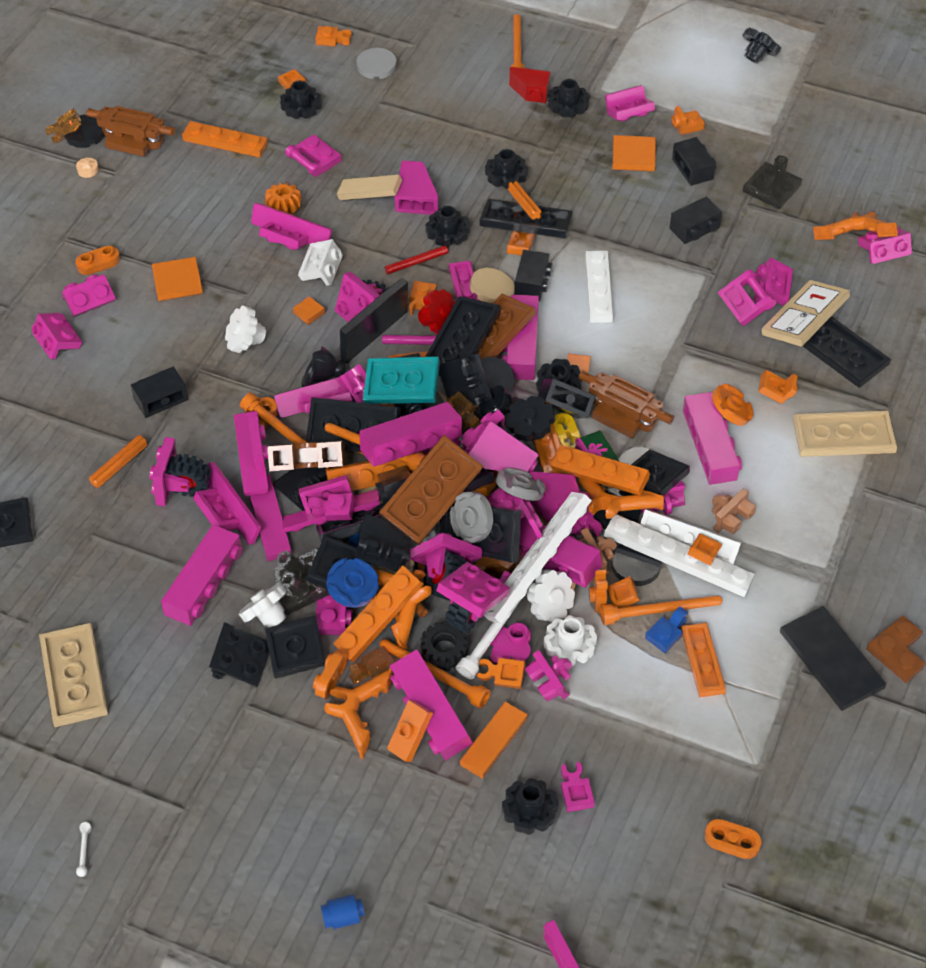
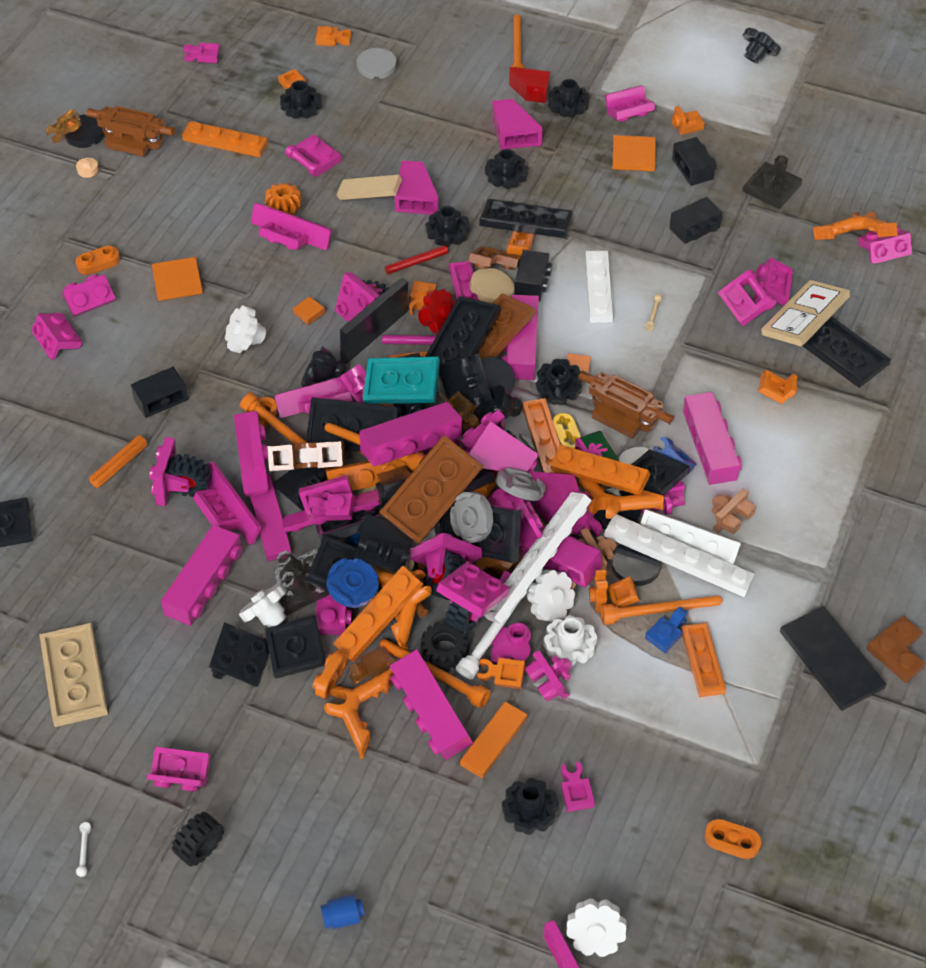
(179, 767): none -> dark pink bracket
(197, 839): none -> black tyre
(204, 52): none -> dark pink plate
(321, 262): white bracket -> none
(409, 731): orange plate -> none
(486, 257): none -> dark orange plate
(514, 125): none -> dark pink slope
(524, 200): orange axle -> none
(530, 418): black plant -> none
(566, 398): black brick -> none
(596, 927): none -> white plant
(650, 325): none -> tan hinge
(673, 452): none -> blue plate
(704, 549): orange tile -> none
(731, 404): orange tile -> none
(844, 433): tan tile -> none

